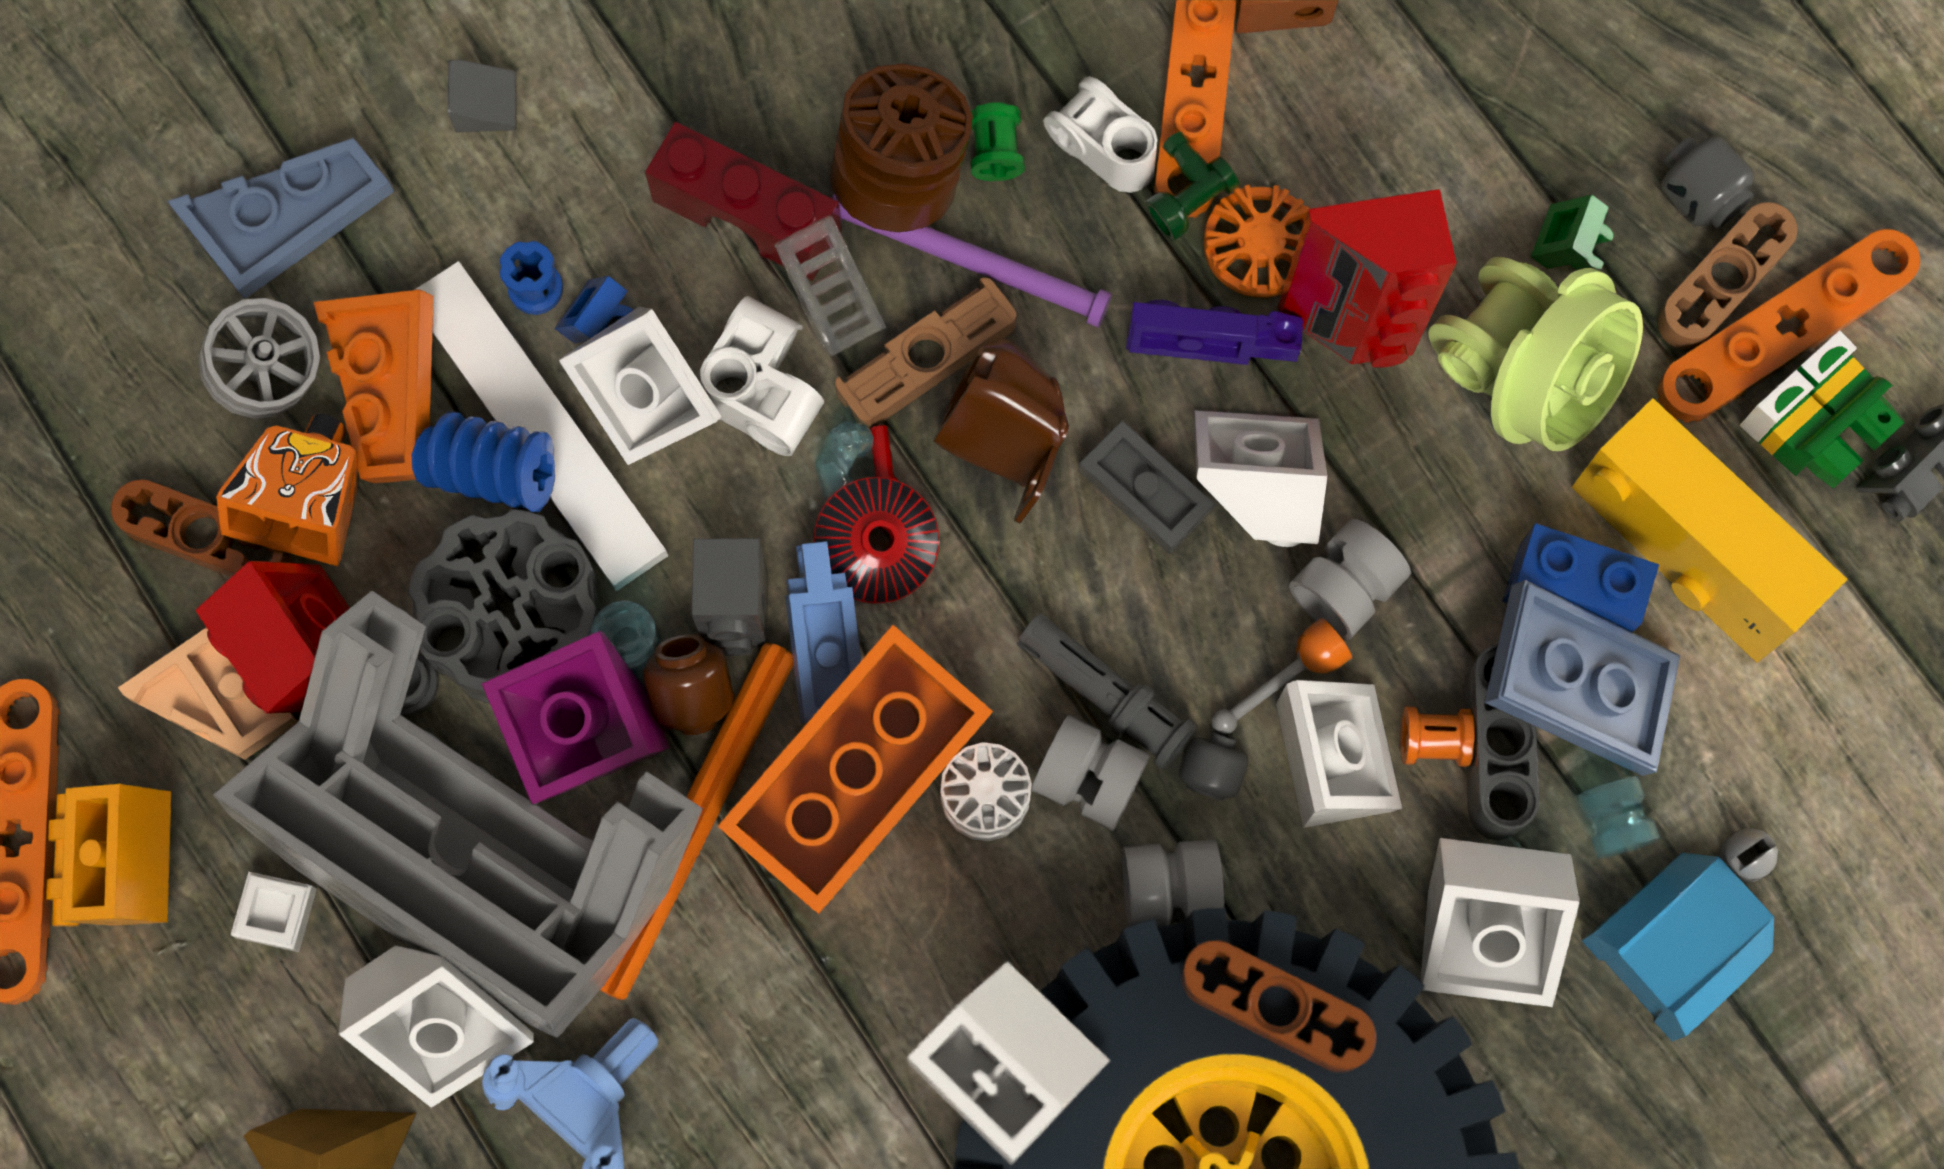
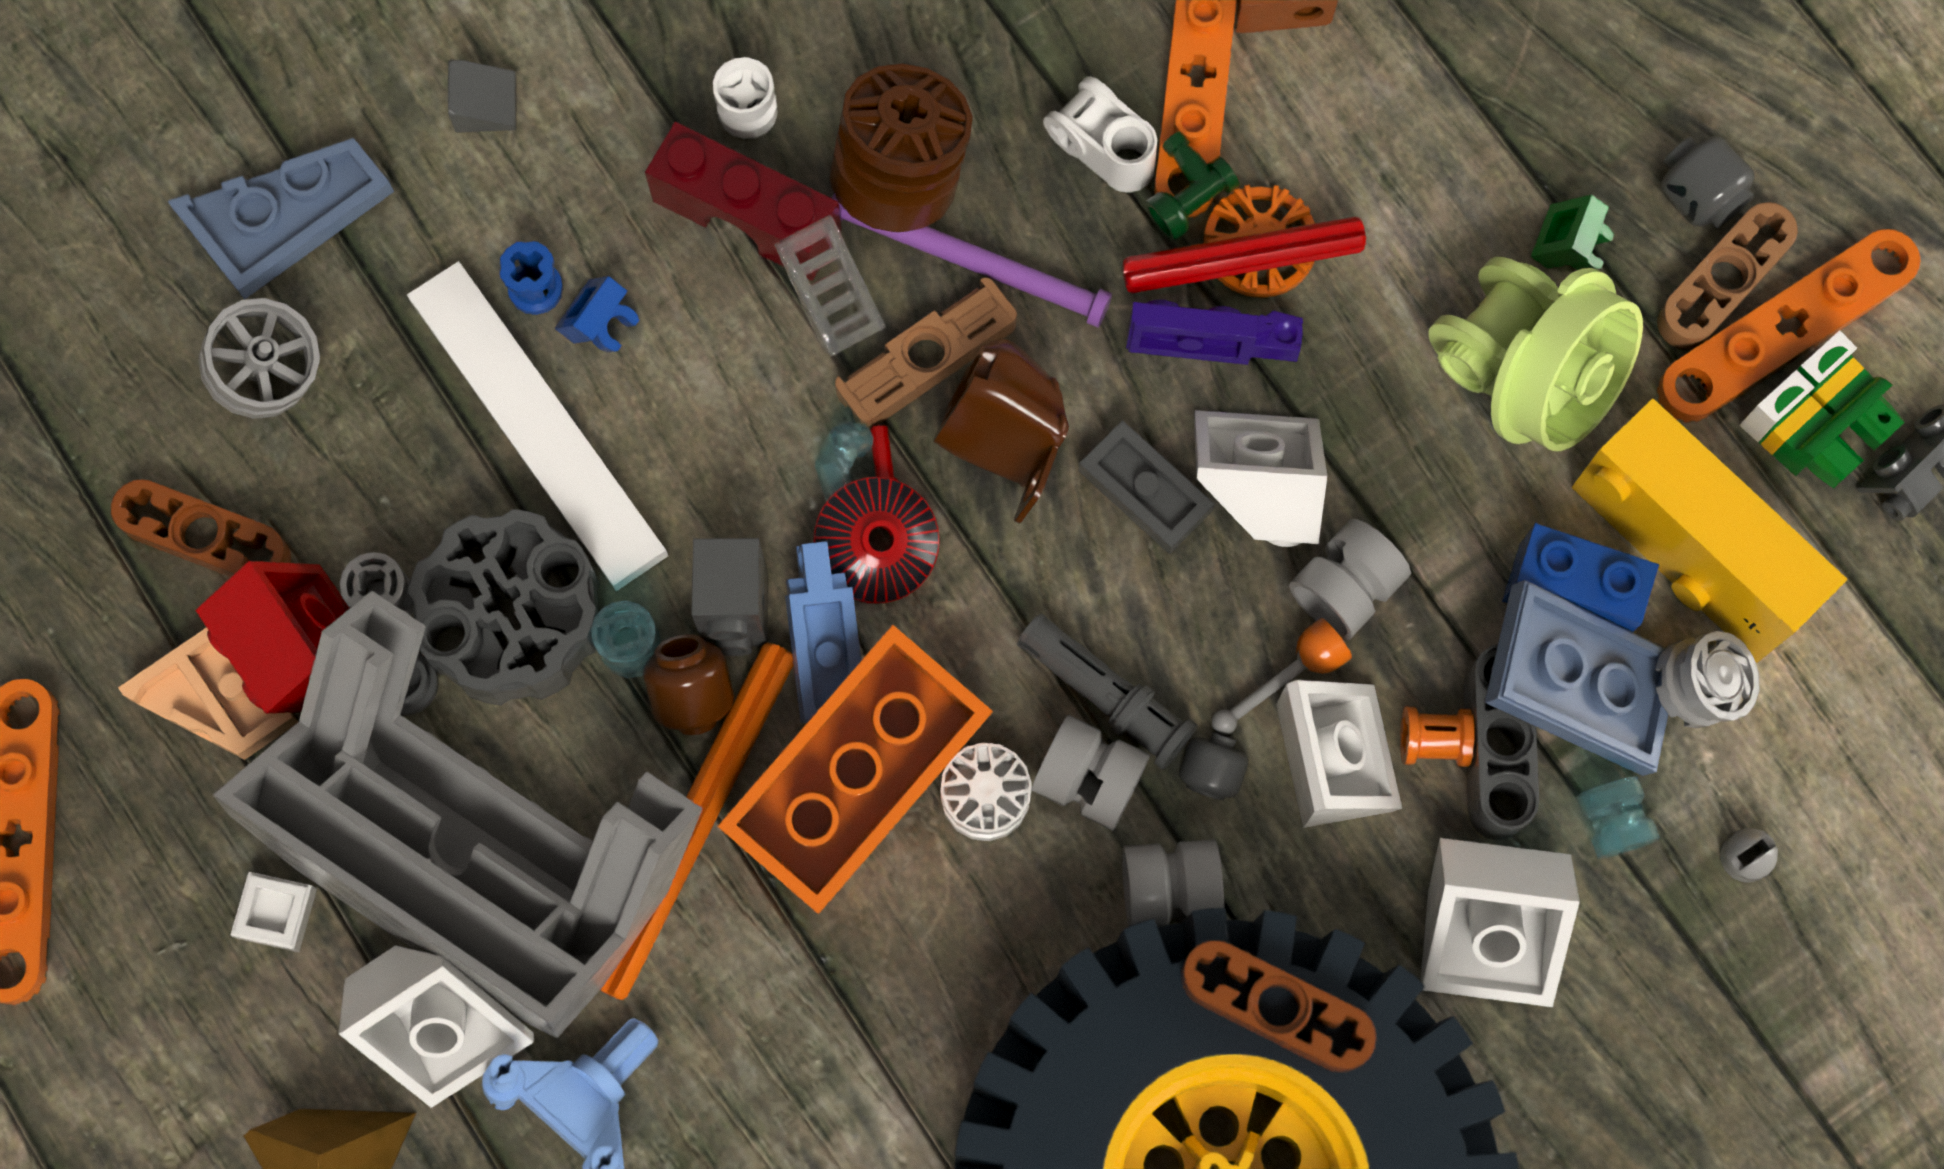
(110, 856): light orange brick -> none
(294, 491): orange torso -> none
(371, 566): none -> light grey wheel
(385, 374): orange wing -> none
(486, 461): blue piece -> none
(574, 717): magenta slope -> none
(639, 385): white slope -> none
(741, 84): none -> white wheel
(771, 404): white piece -> none
(996, 142): green bush -> none
(1007, 1061): white slope -> none
(1244, 254): none -> red axle
(1371, 275): red slope -> none
(1686, 941): dark azure slope -> none
(1707, 679): none -> light grey wheel

